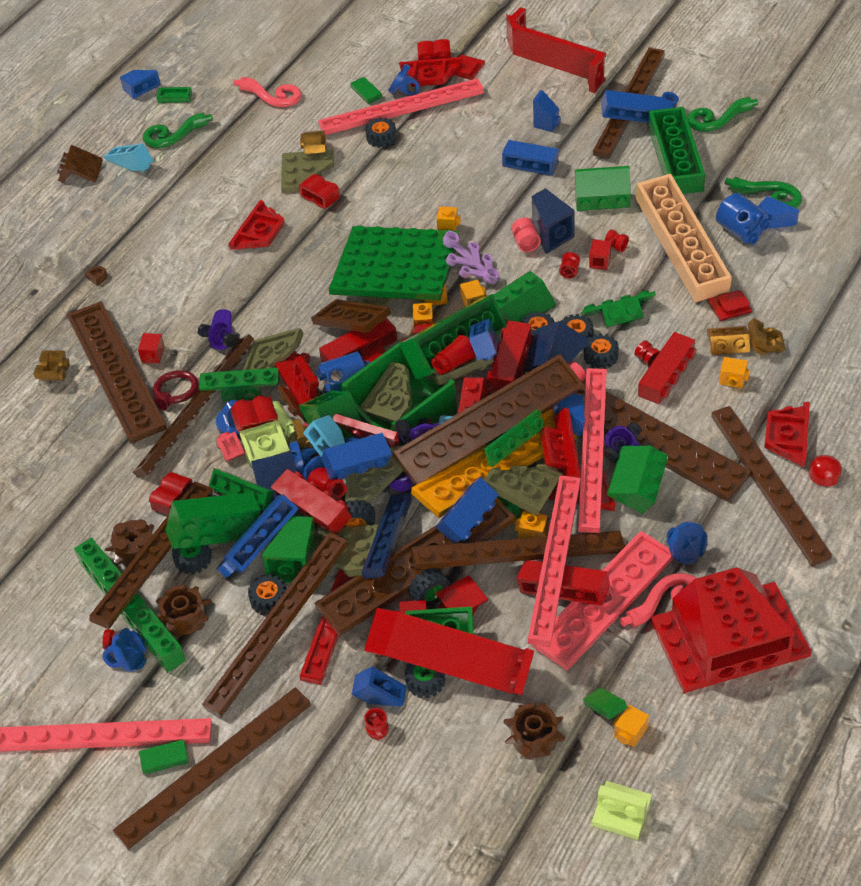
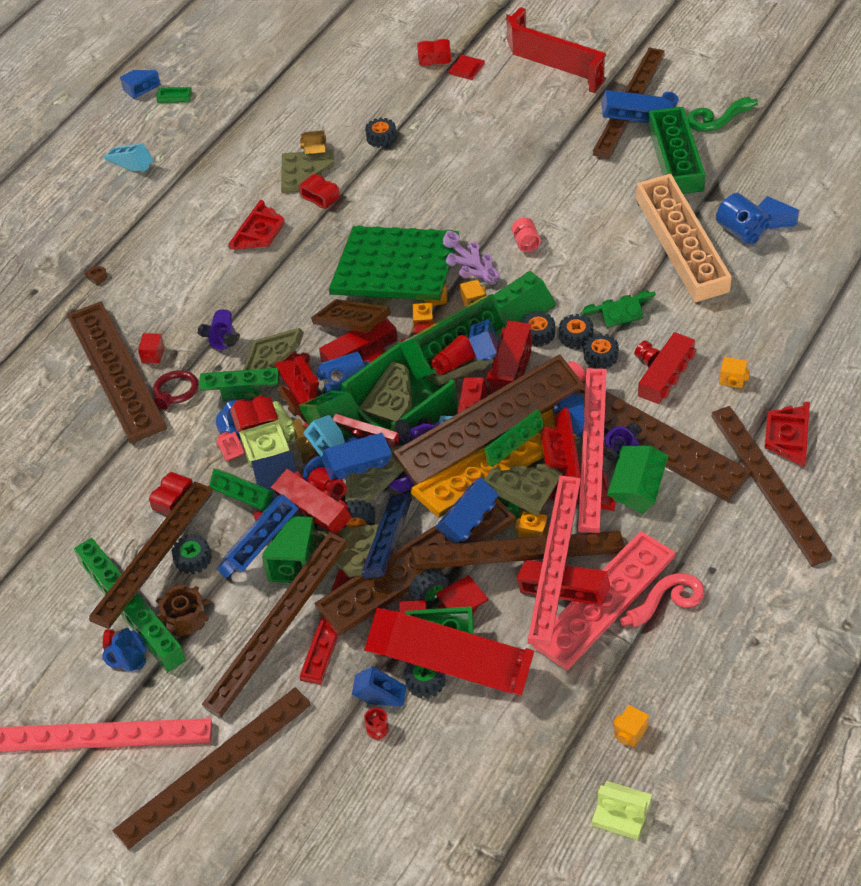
(52, 366): pearl gold cylinder -> none
(79, 163): reddish brown bracket -> none
(129, 539): reddish brown brick -> none
(163, 757): green tile -> none
(190, 411): reddish brown plate -> none
(193, 122): green plant -> none
(211, 519): green brick -> none
(252, 85): coral plant -> none
(261, 589): black wheel -> none
(302, 456): blue tile -> none
(366, 90): green tile -> none
(401, 106): coral plate -> none
(402, 81): blue tile -> none
(432, 70): red wing -> none
(448, 218): light orange brick -> none
(530, 157): blue brick -> none
(534, 730): reddish brown brick -> none
(545, 112): blue slope -> none
(552, 220): dark blue slope -> none
(552, 341): dark blue slope -> none
(569, 265): red wheel -> none
(600, 254): red brick -> none
(602, 188): green slope -> none
(605, 703): green tile -> none
(619, 241): red wheel -> none
(687, 542): blue tile -> none
(727, 629): red wedge -> none
(729, 340): pearl gold bracket -> none
(730, 305): red piece -> none
(747, 187): green plant -> none
(765, 339): pearl gold cylinder -> none
(825, 470): red hair -> none

